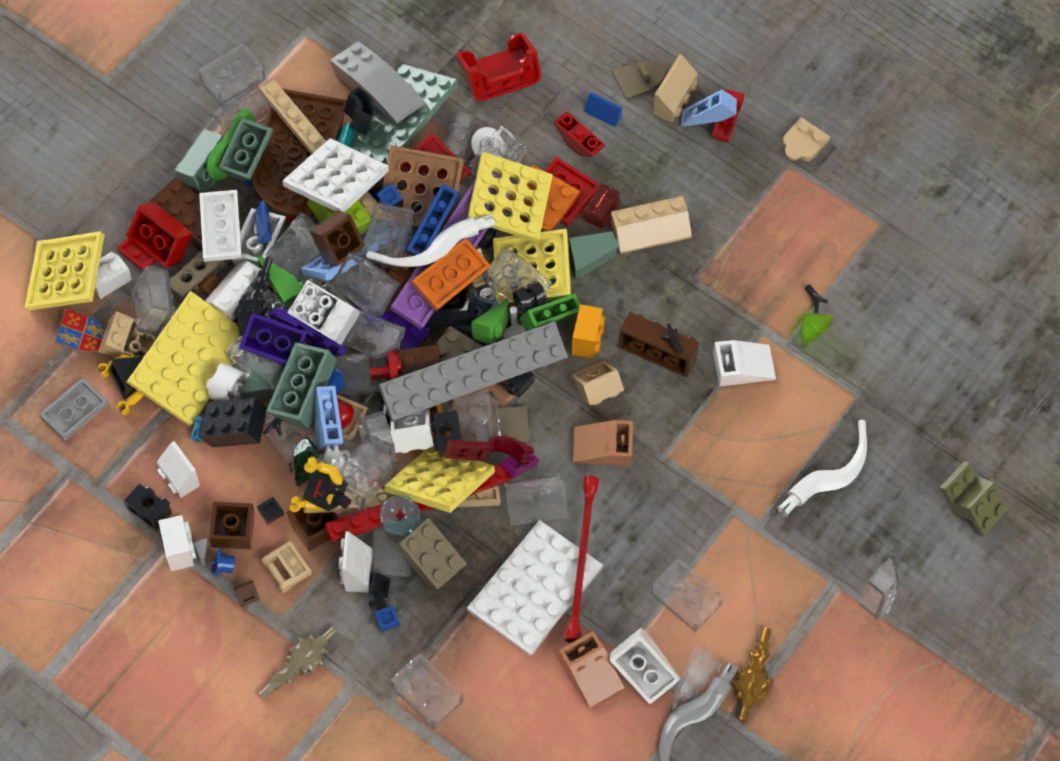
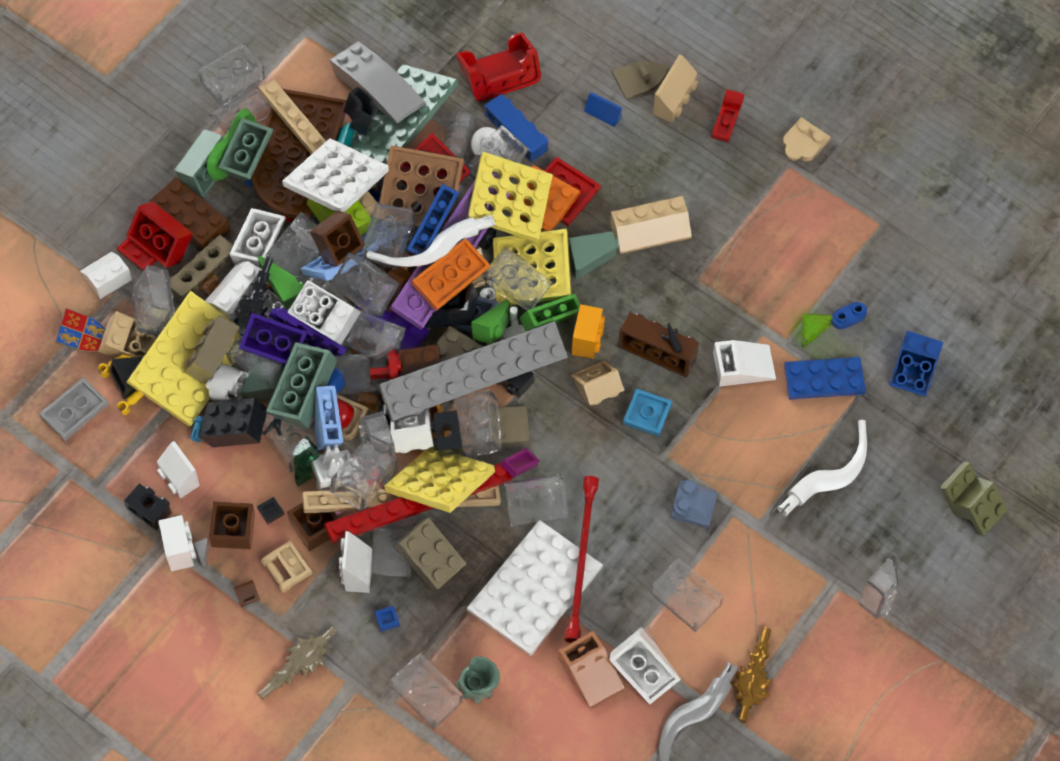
(43, 265): light yellow piece -> none
(210, 349): none -> dark tan brick
(220, 225): white plate -> none
(222, 563): blue piece -> none
(263, 223): blue slope -> none
(323, 490): torso -> none
(368, 400): none -> clear orange plate
(379, 589): black plate -> none
(390, 195): blue plate -> none
(407, 523): clear light blue plate -> none
(478, 450): dark red piece -> none
(478, 679): none -> sand green hair
(502, 112): none -> blue brick
(529, 297): black wheel -> none
(578, 136): red slope -> none
(601, 205): clear red brick -> none
(604, 443): nougat slope -> none
(647, 412): none -> dark azure plate
(694, 504): none -> sand blue slope
(697, 675): clear slope -> none
(710, 109): light blue slope -> none
(815, 297): black bar -> none
(824, 378): none -> blue plate
(850, 315): none -> blue plate
(916, 363): none -> blue slope

